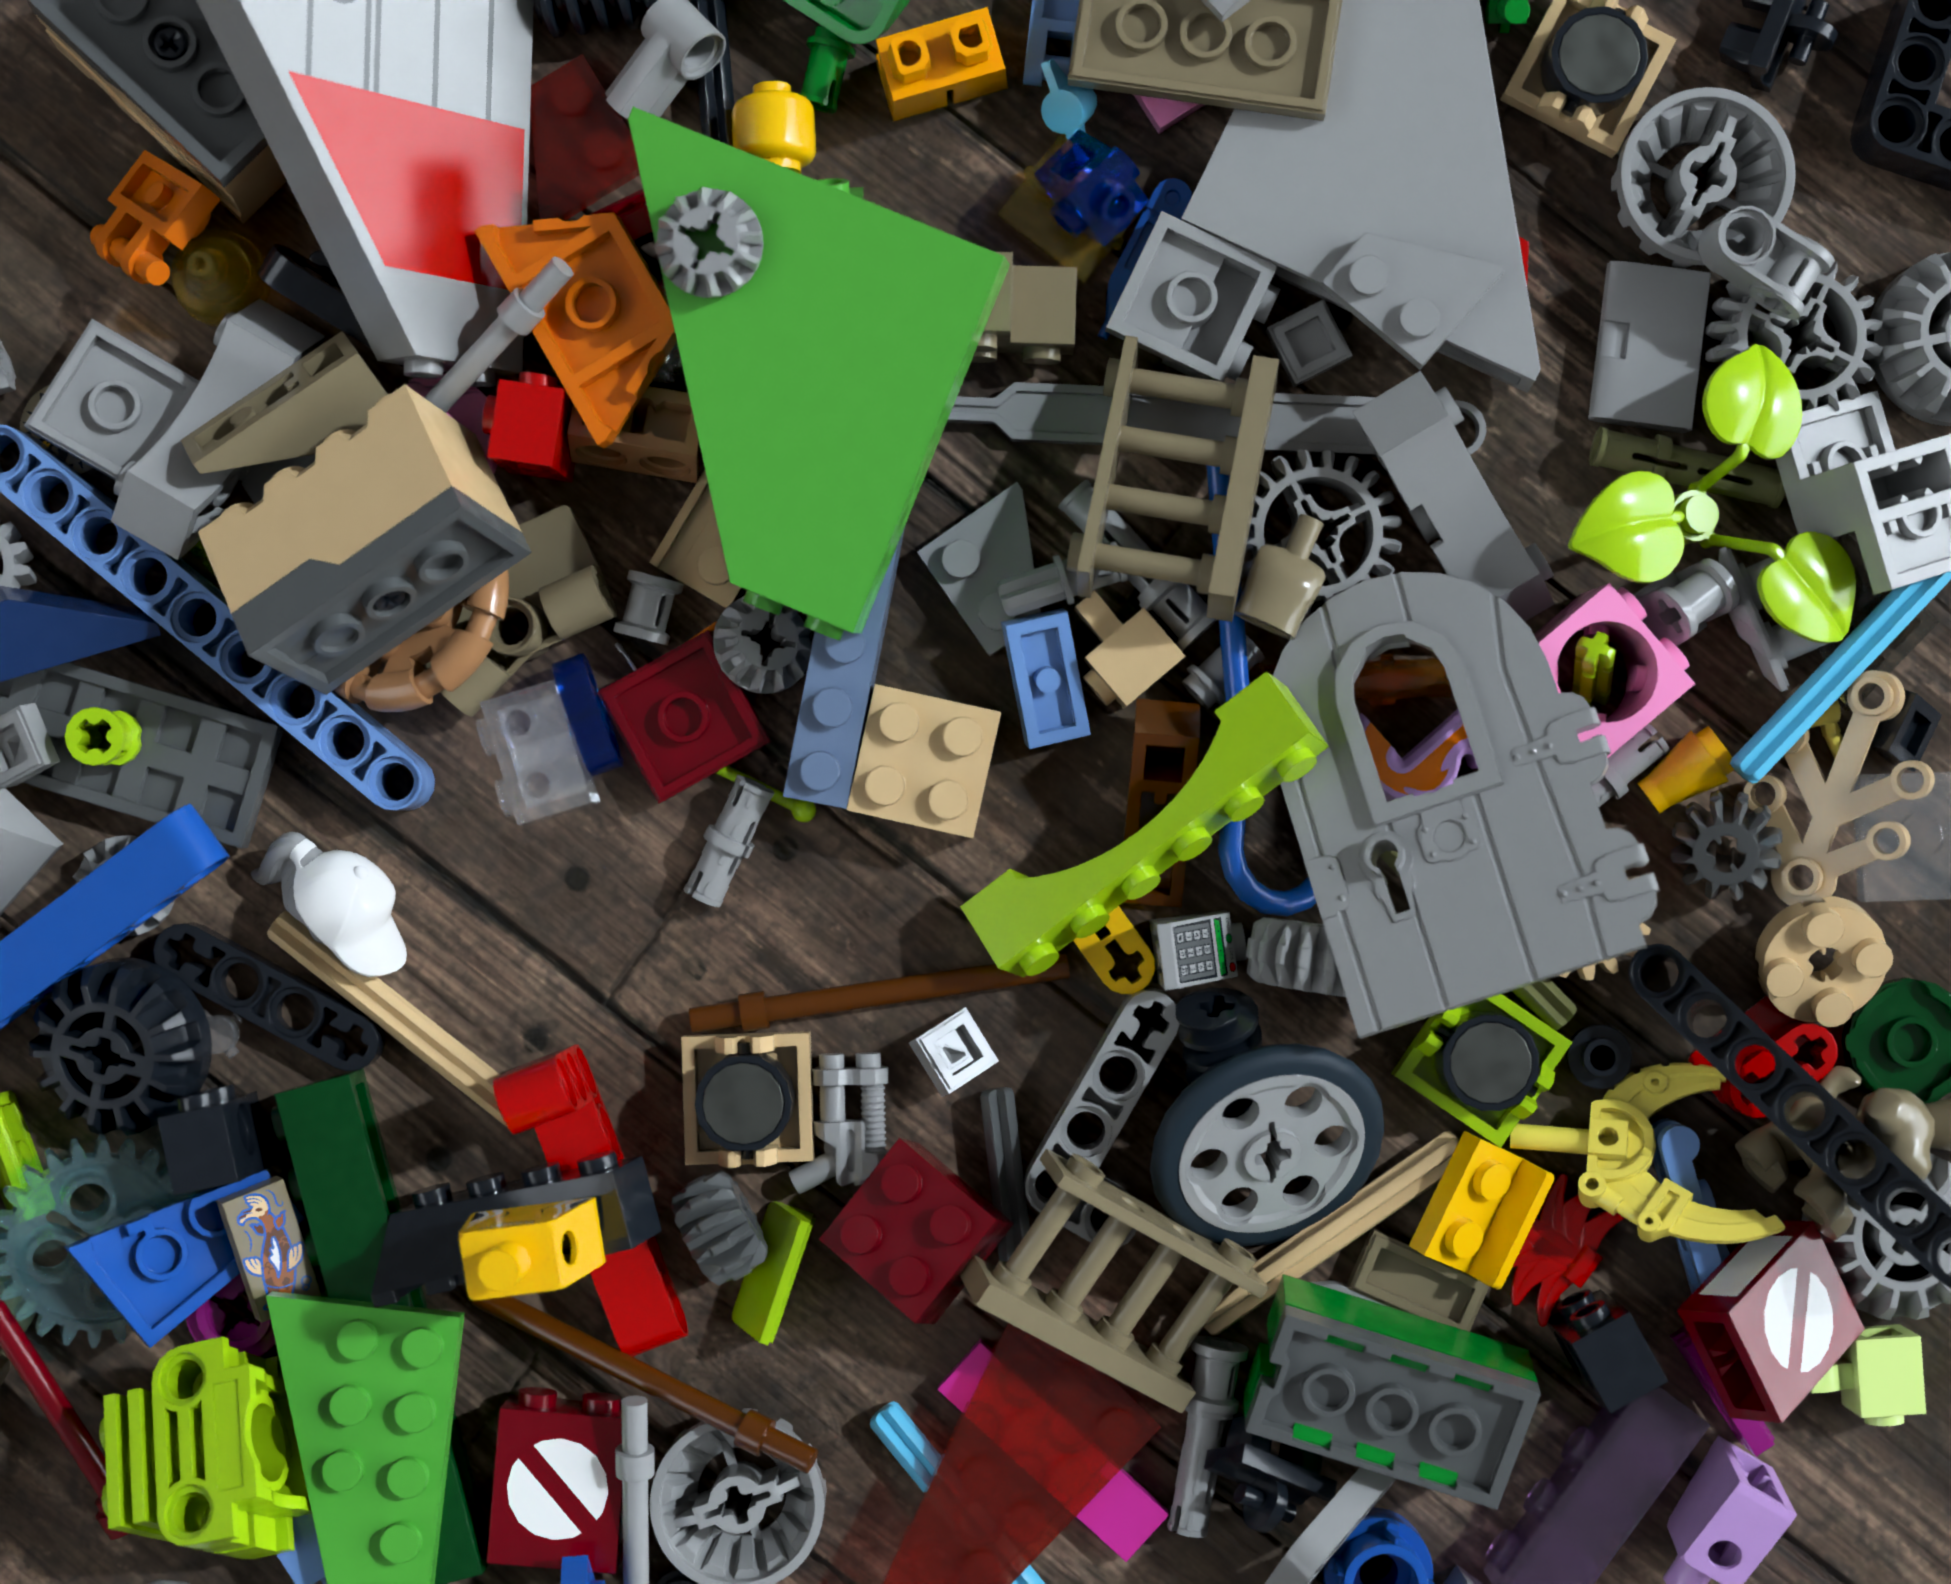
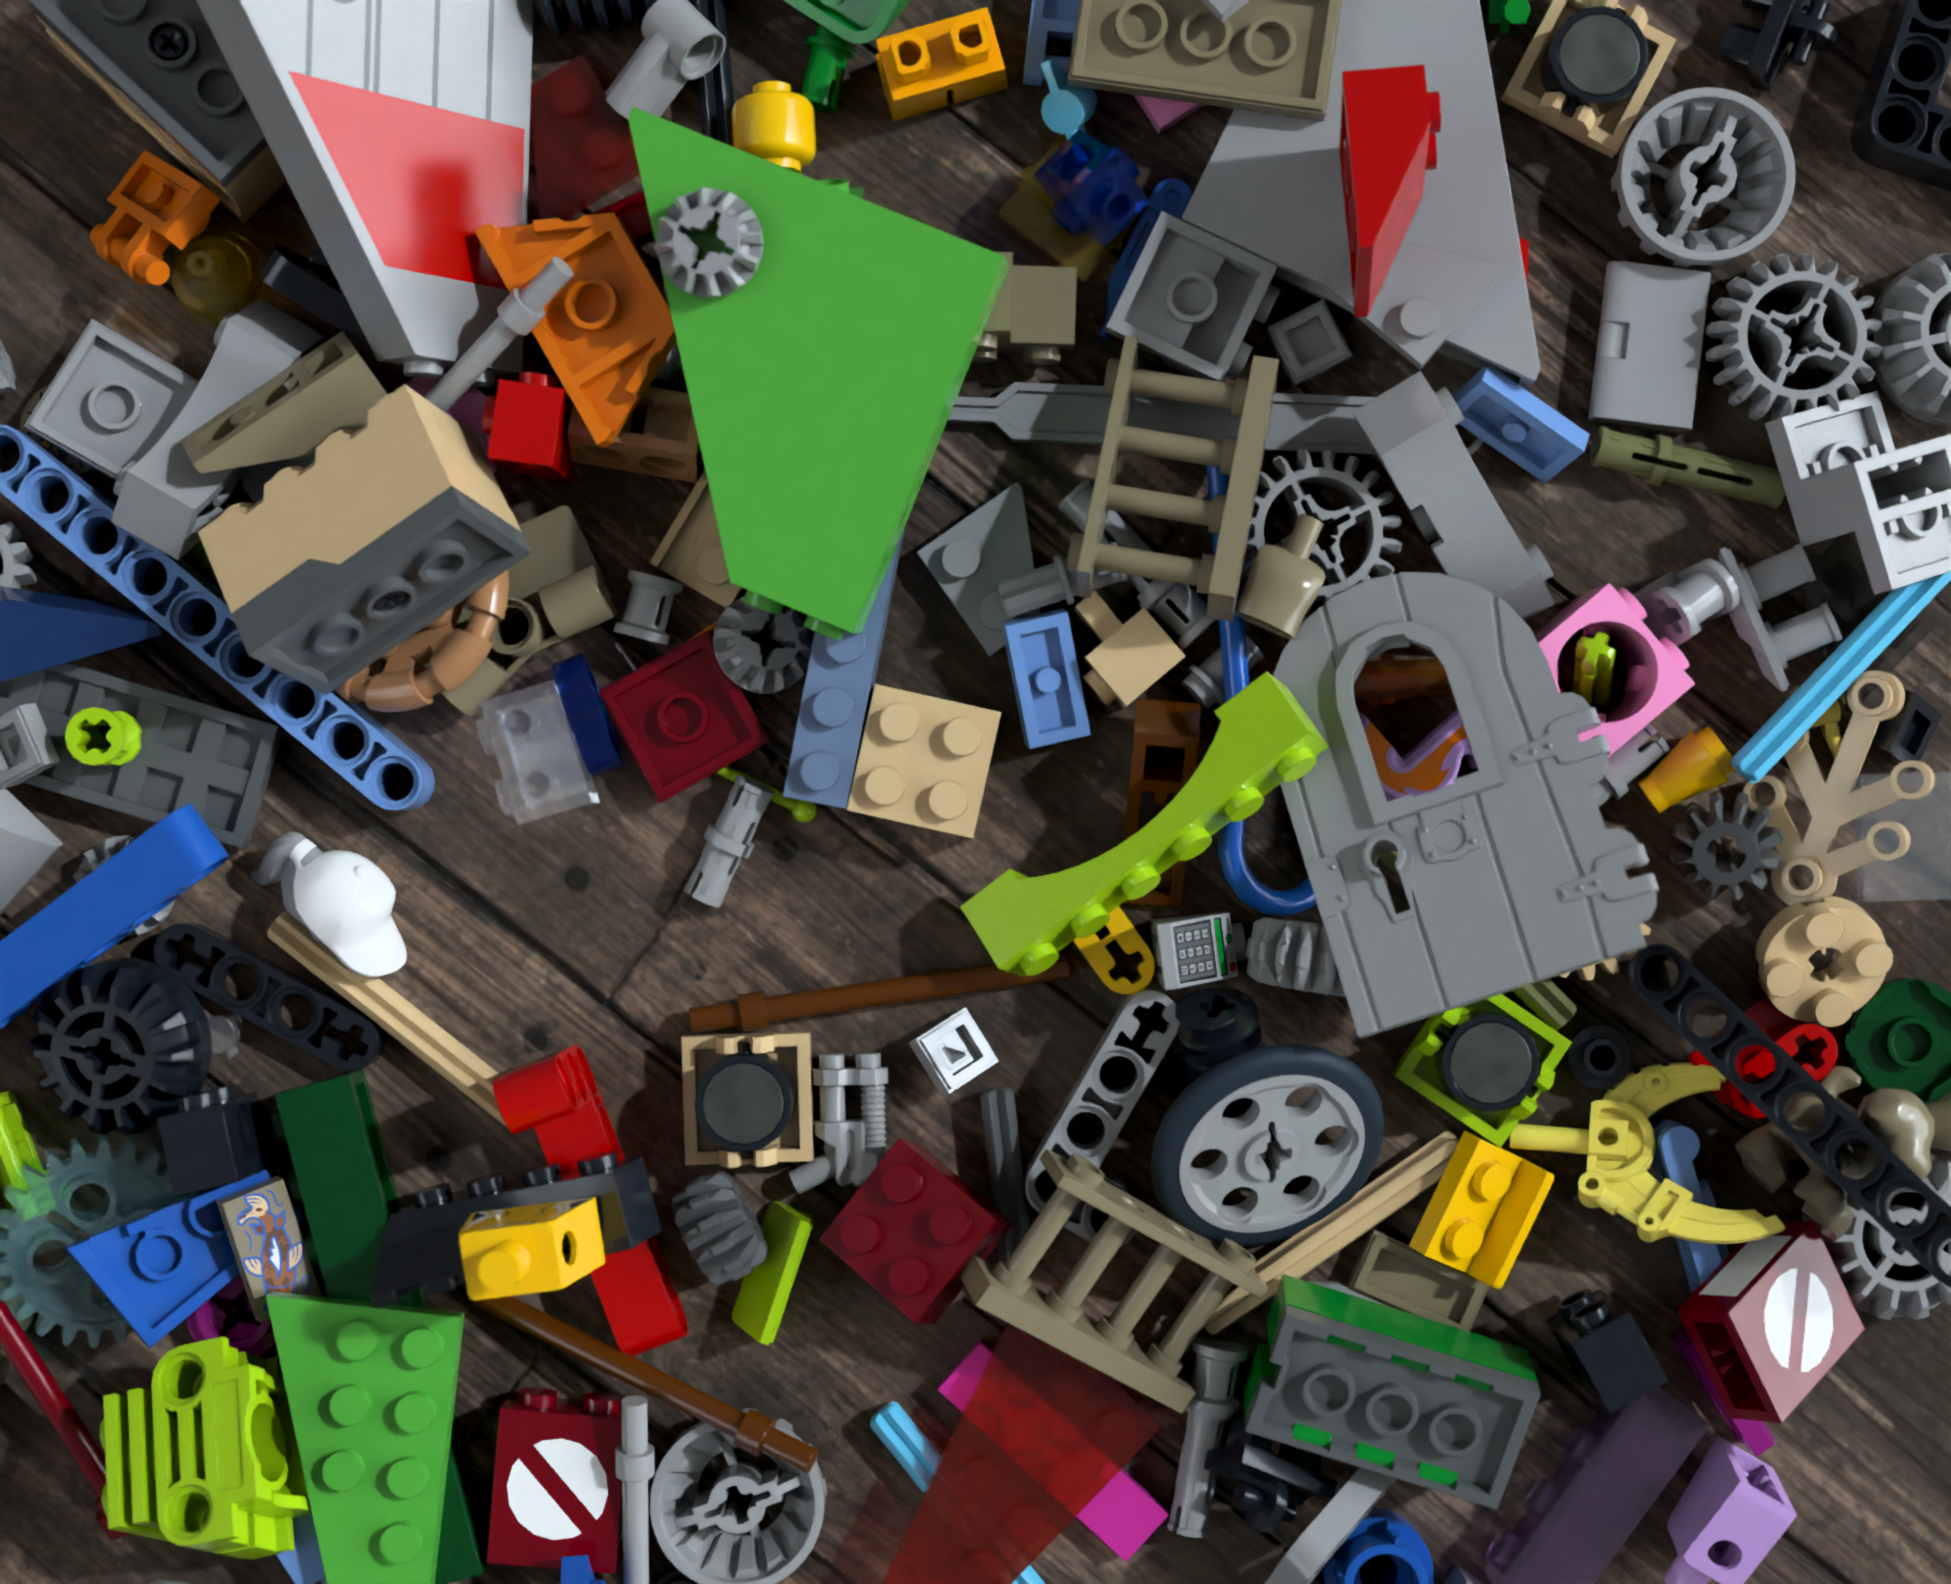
(1383, 157): none -> red slope
(1519, 424): none -> medium blue plate
(1559, 1249): red piece -> none
(1642, 527): lime plant -> none
(1776, 265): light grey piece -> none
(1880, 1376): yellowish green brick -> none

